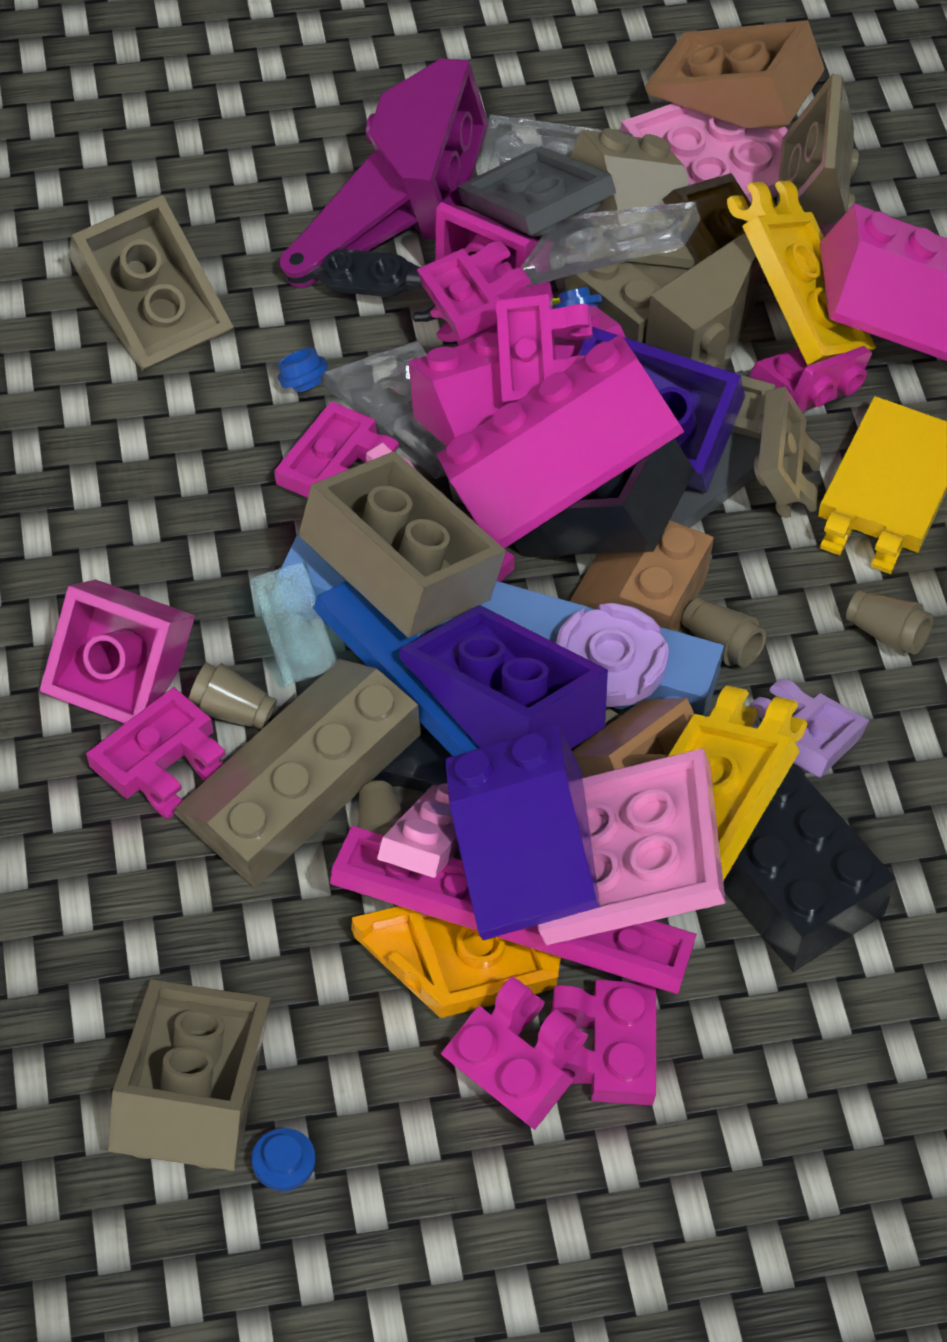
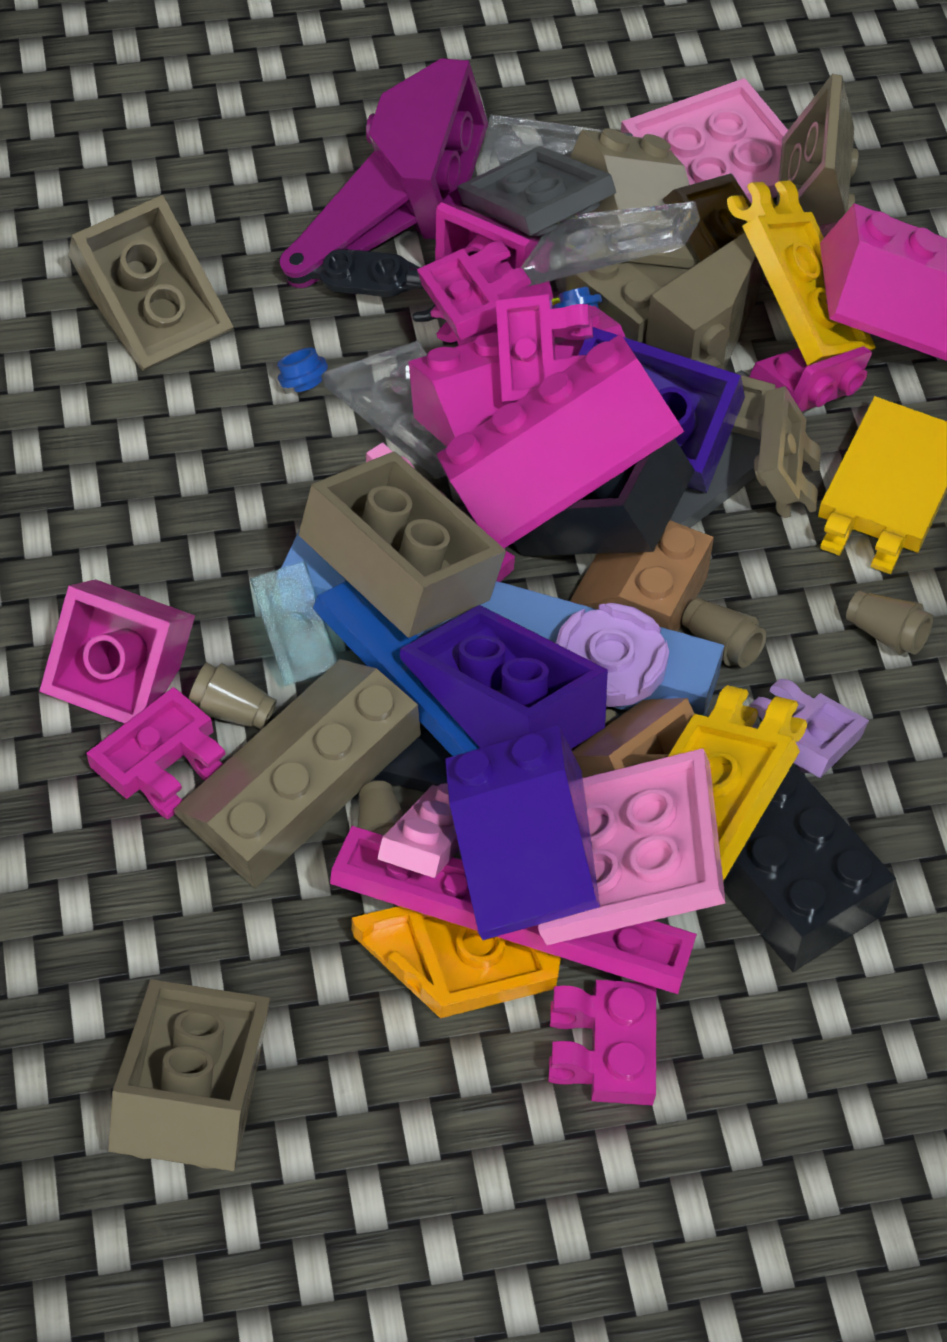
(283, 1159): blue plate -> none
(329, 448): dark pink plate -> none
(505, 1065): dark pink plate -> none
(742, 73): medium nougat slope -> none

